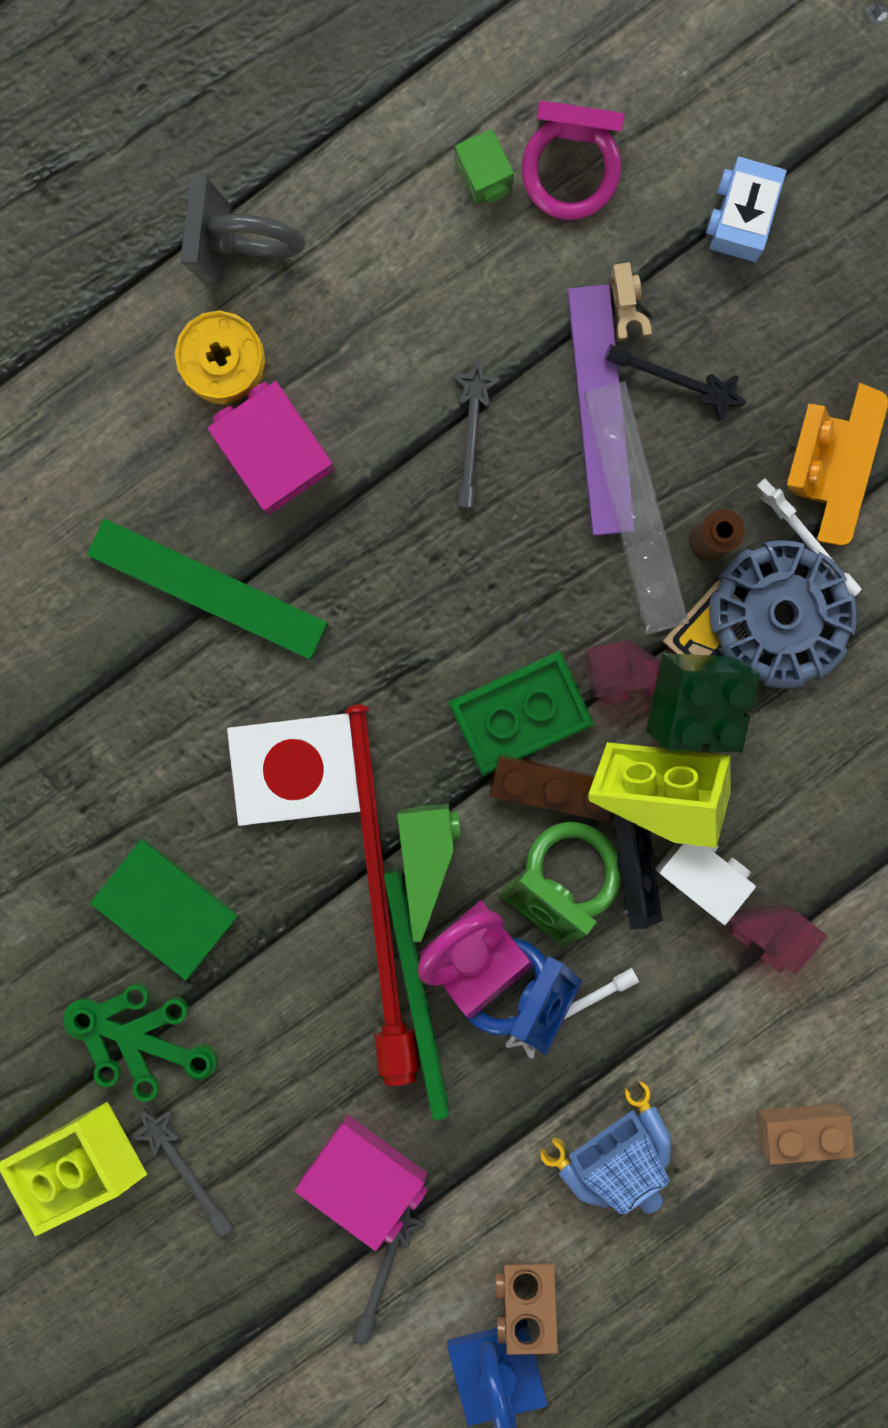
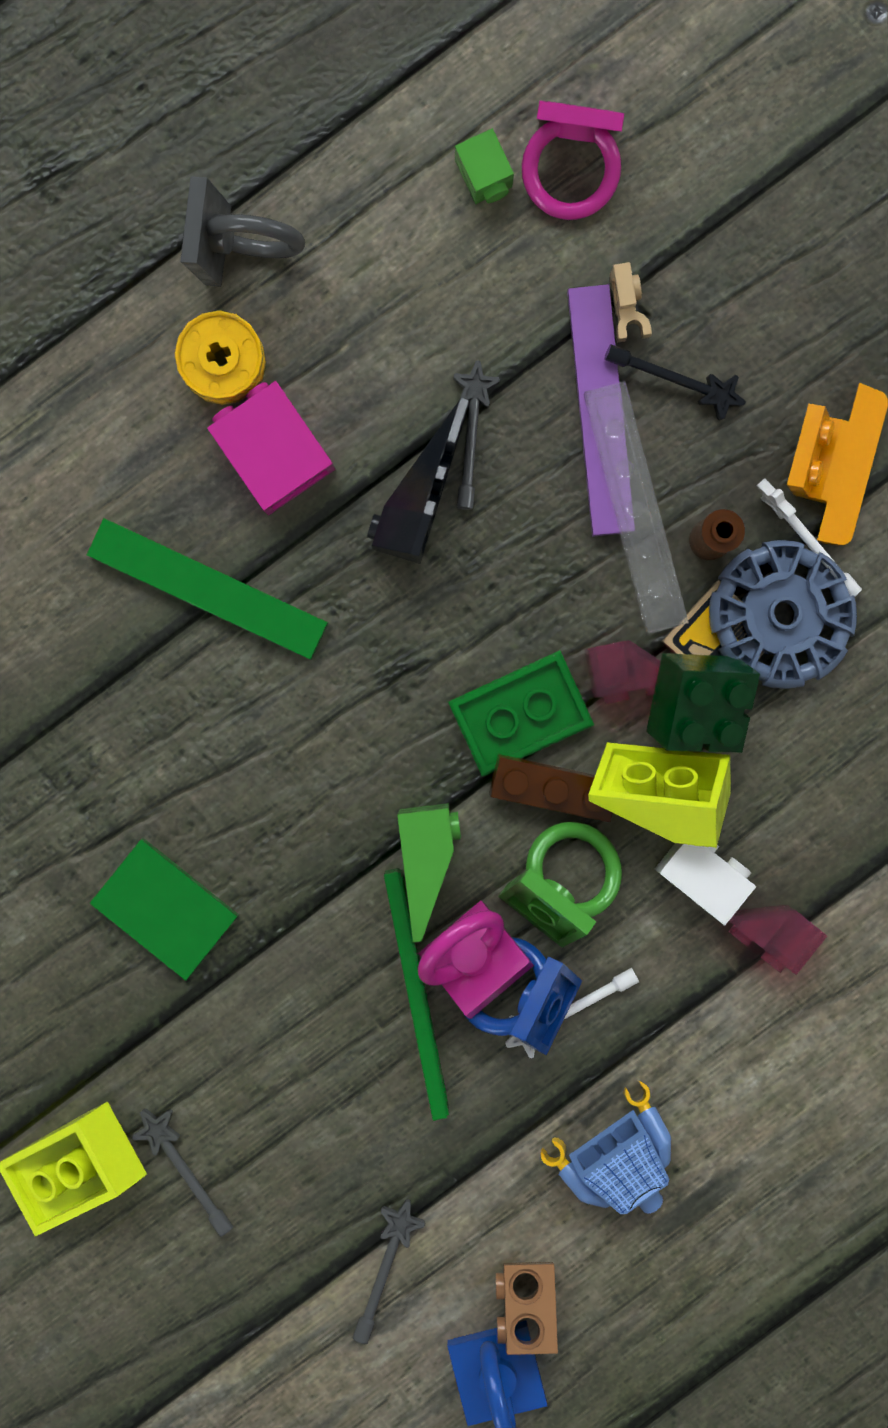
(133, 1037): green plant -> none
(321, 771): flag -> none
(363, 1183): dark pink brick -> none
(413, 505): none -> black wedge
(638, 873): black plate -> none
(746, 209): brick -> none
(805, 1133): medium nougat brick -> none

